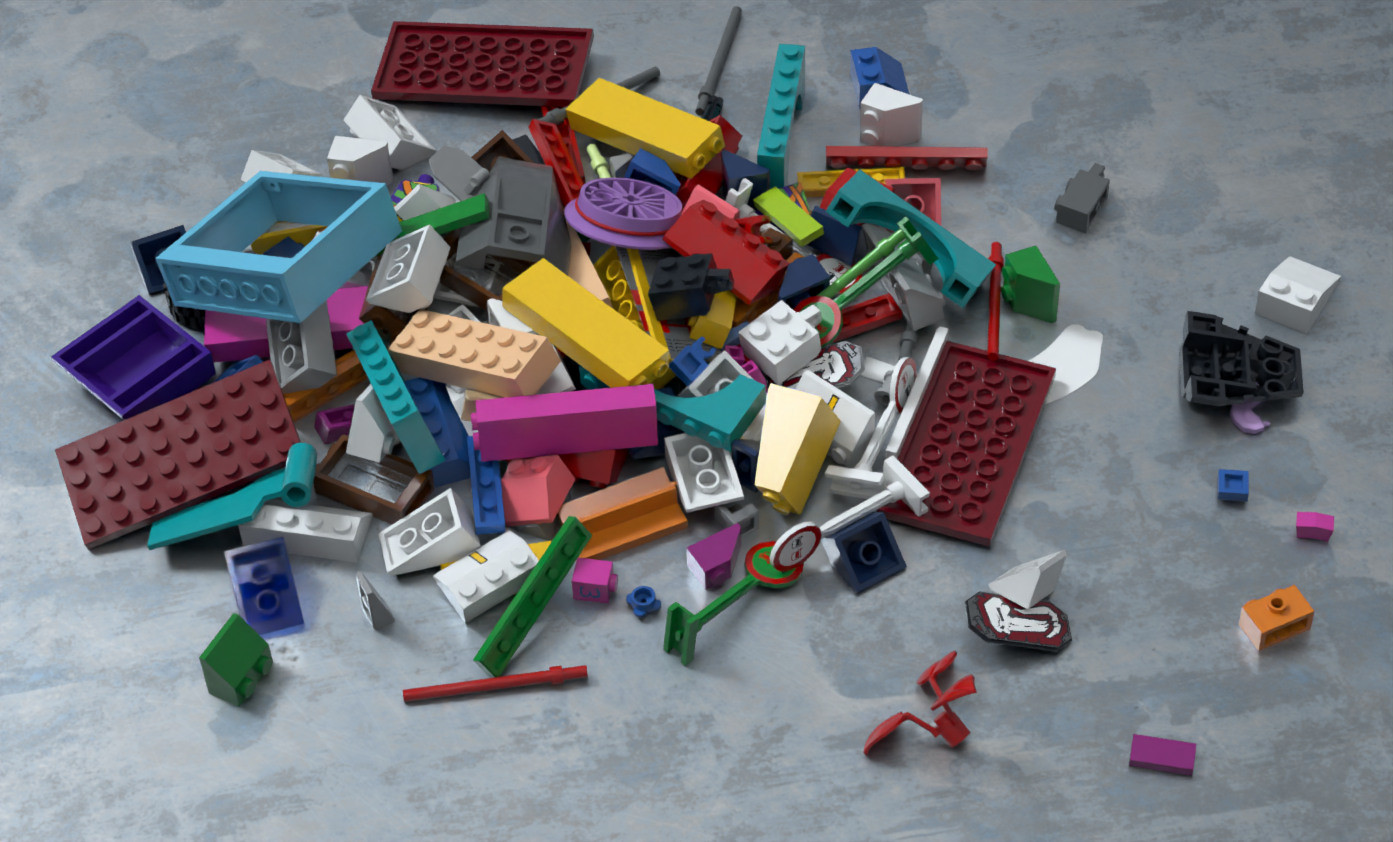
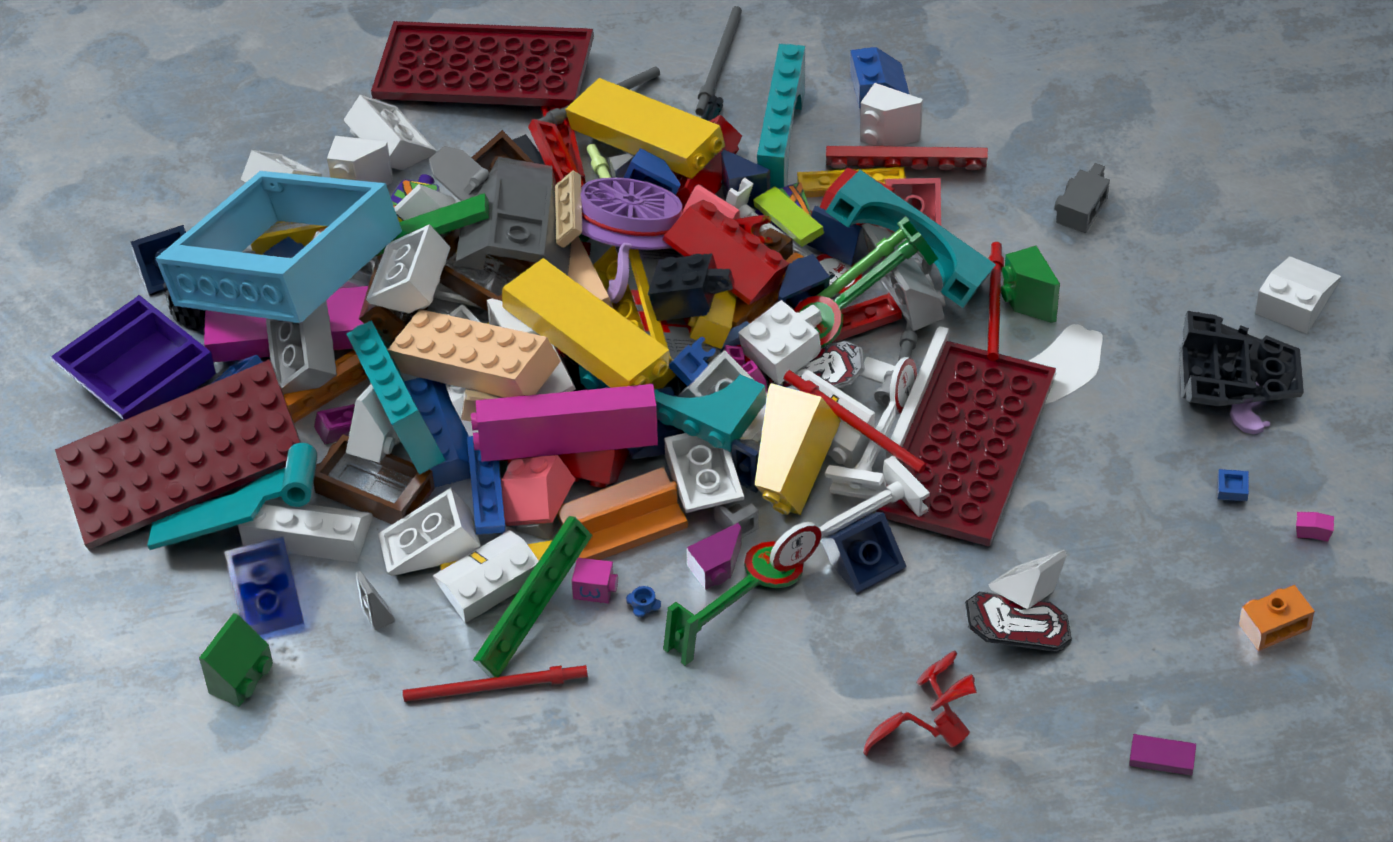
(568, 209): none -> tan tile
(618, 286): none -> lavender piece
(857, 423): none -> red bar

